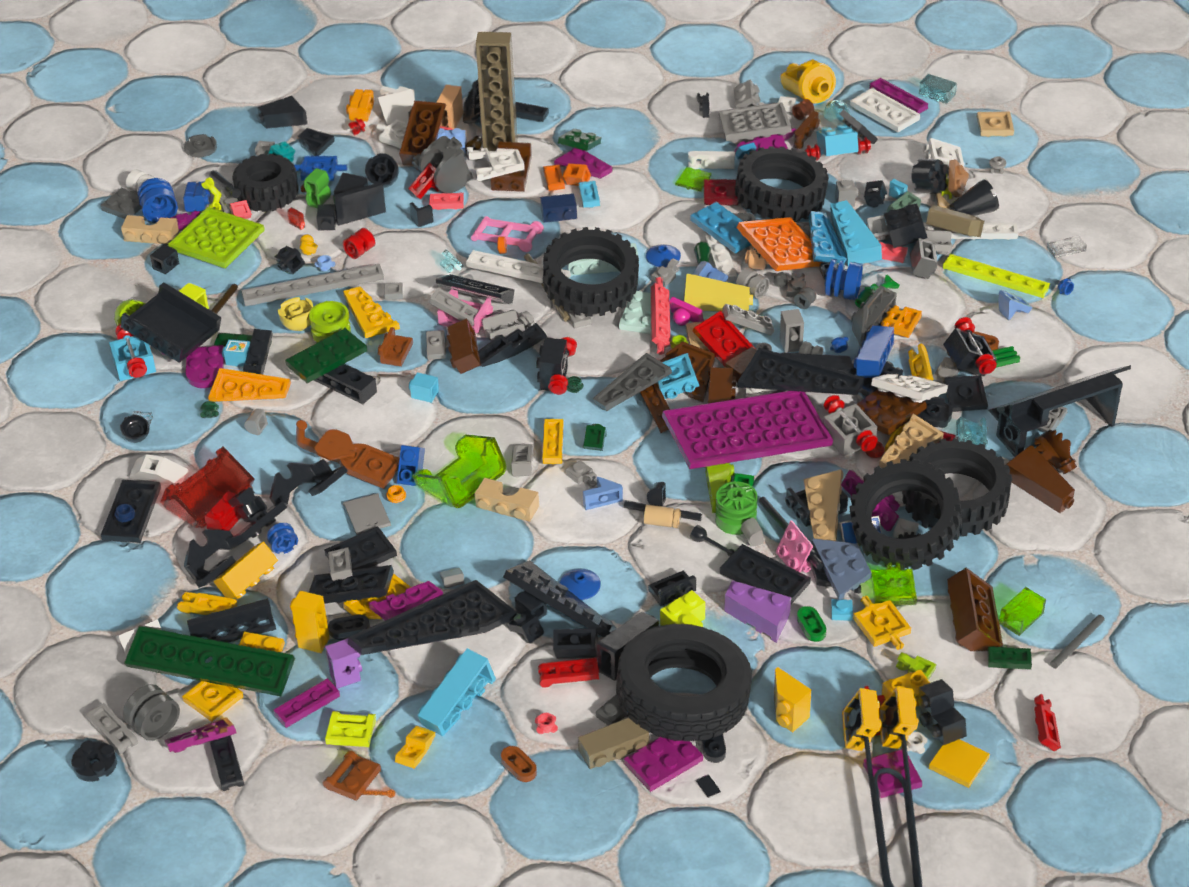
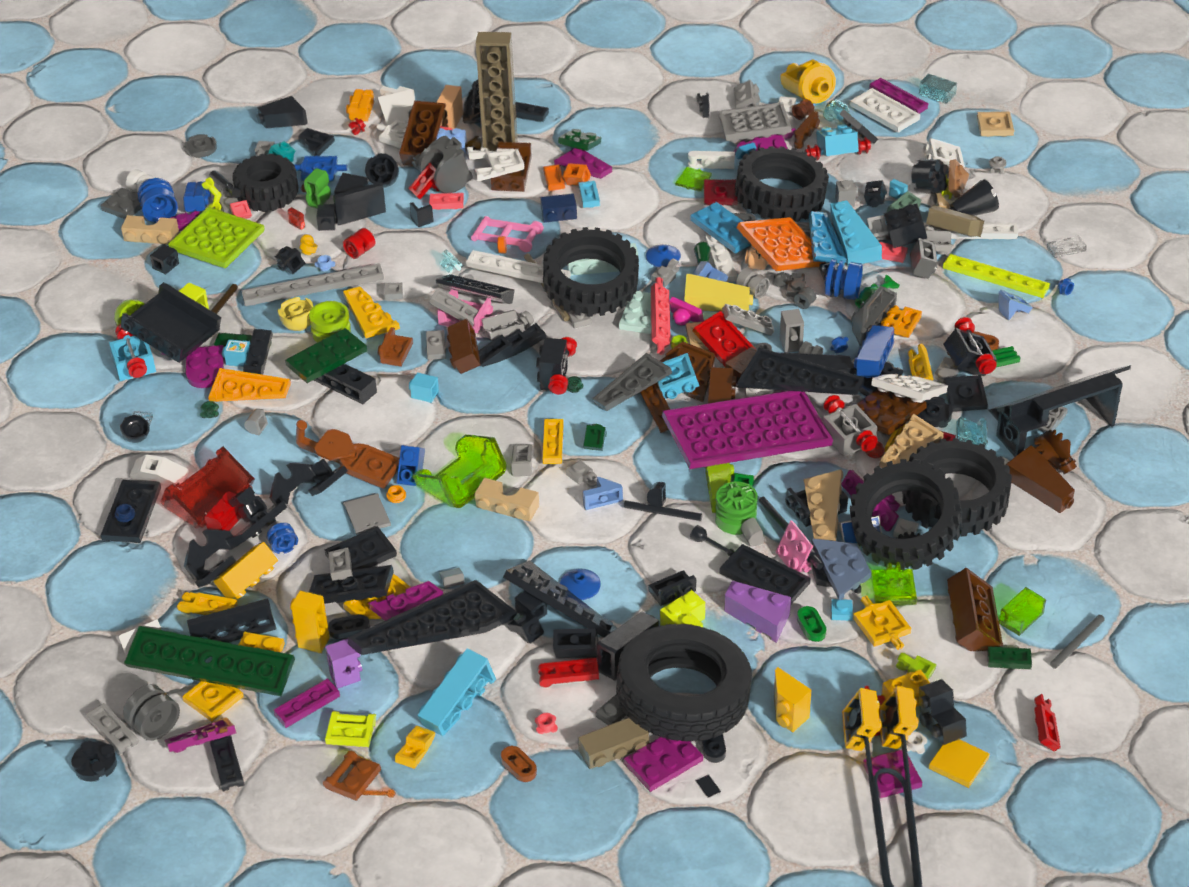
(662, 516): tan piece -> none

